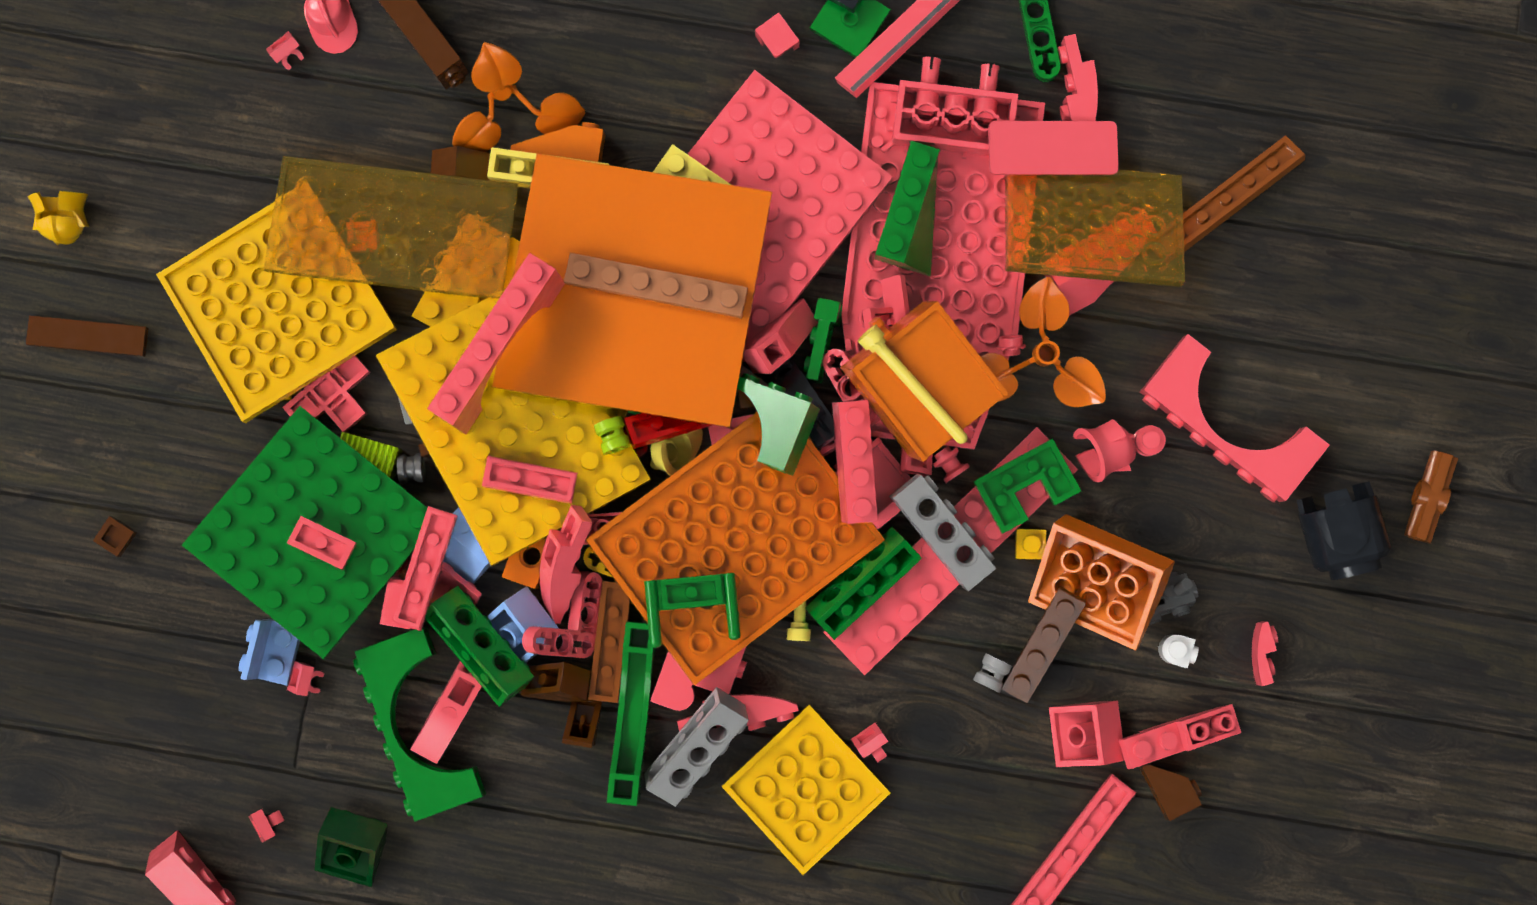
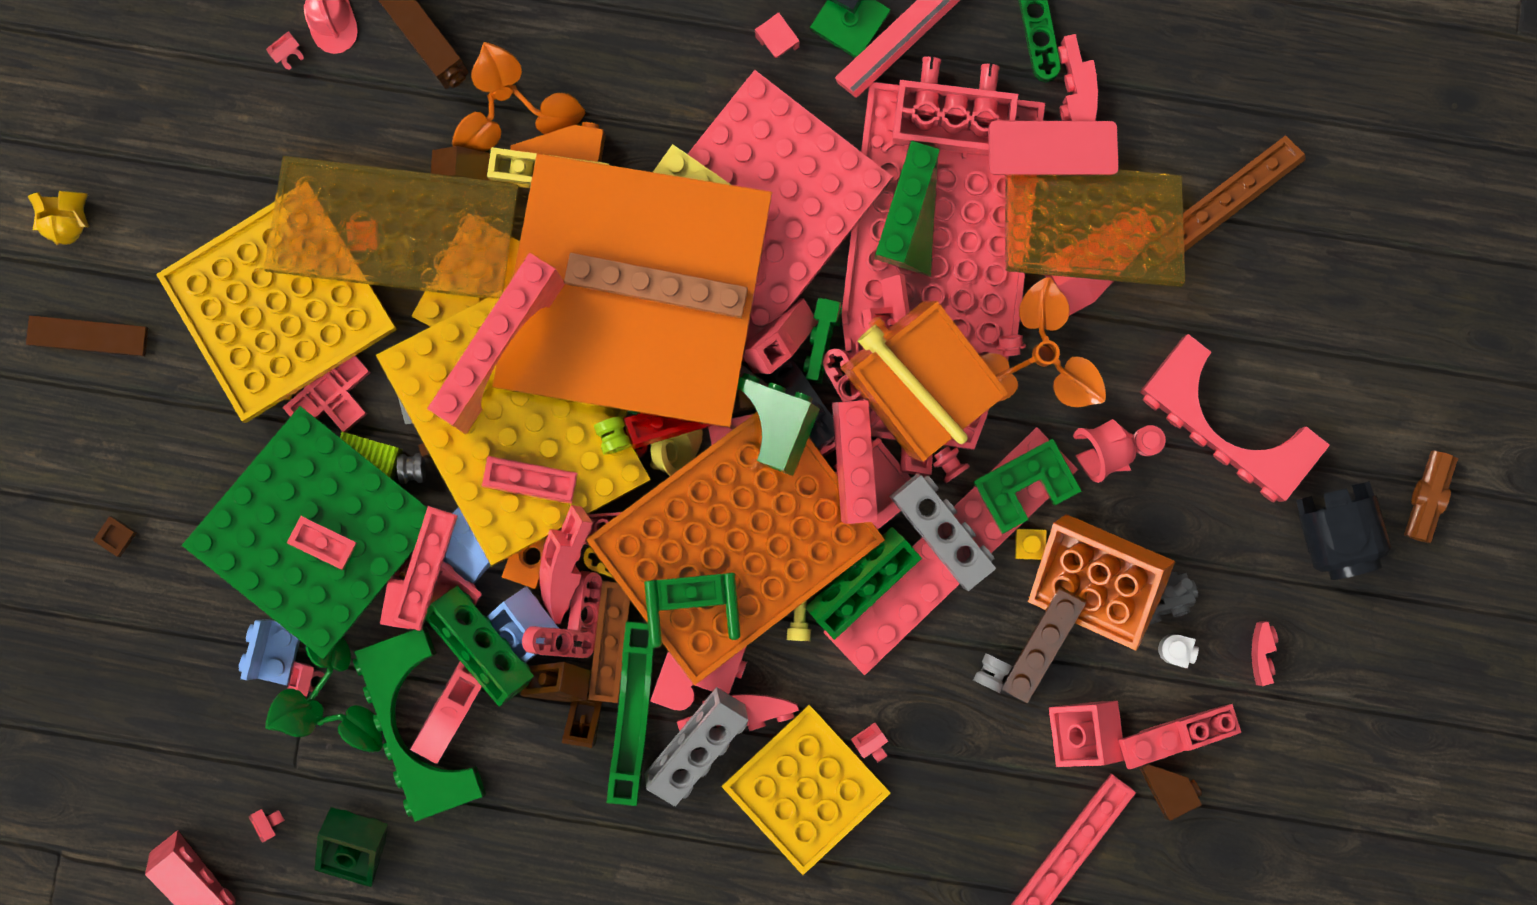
(298, 716): none -> green plant

